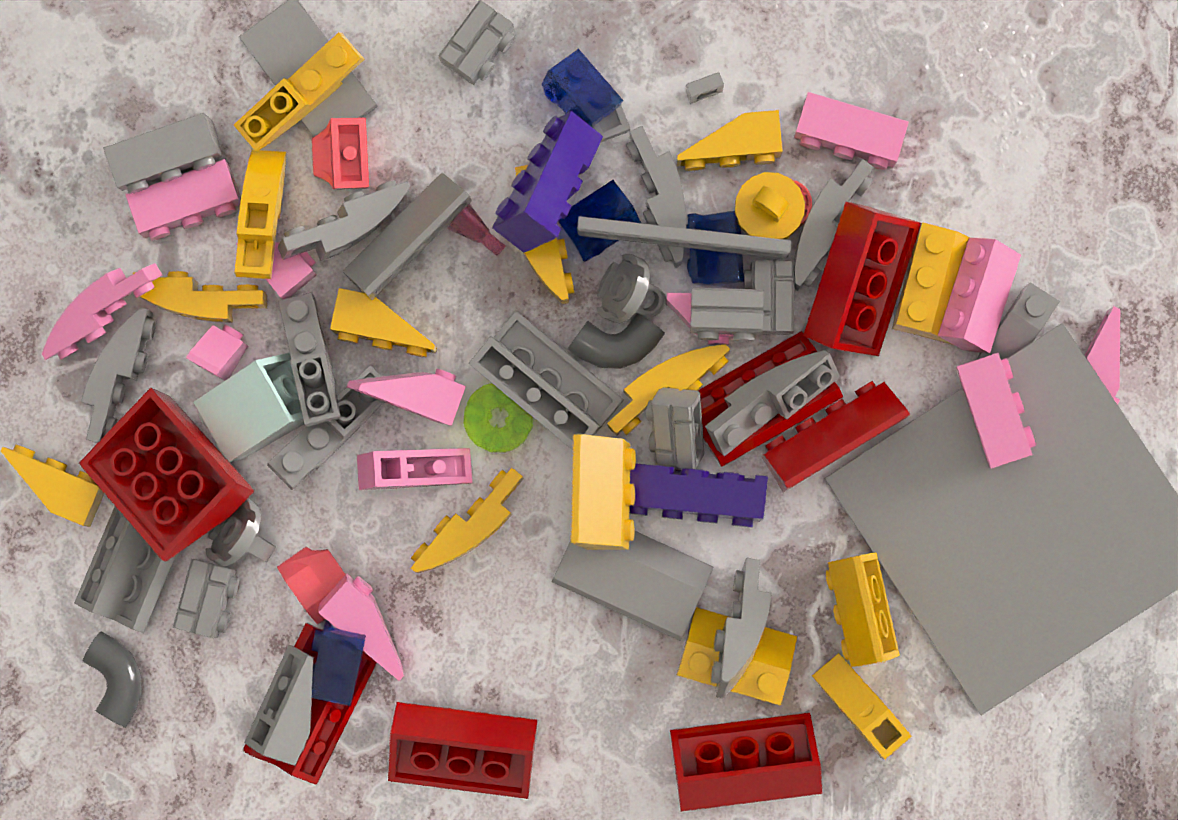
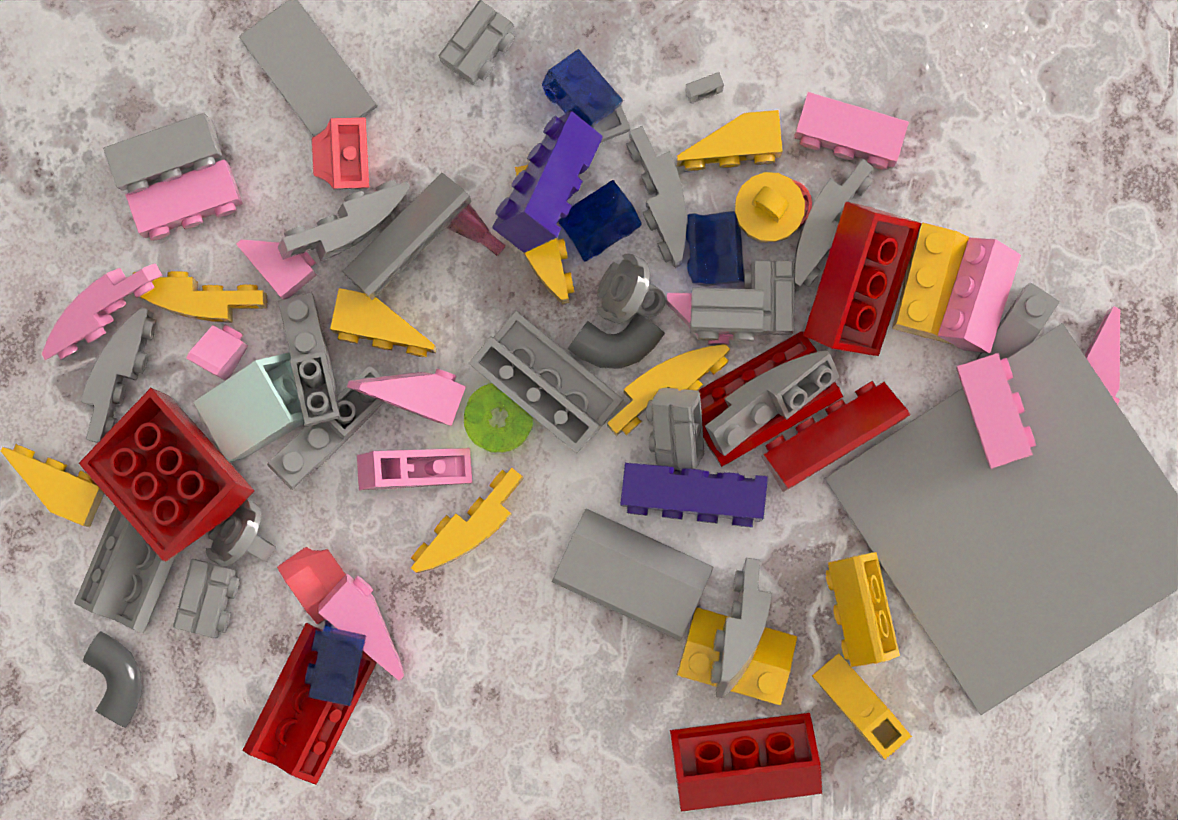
(259, 214): yellow slope -> none
(286, 710): light grey slope -> none
(300, 93): yellow slope -> none
(462, 750): red slope -> none
(602, 493): yellow slope -> none
(684, 237): light grey tile -> none

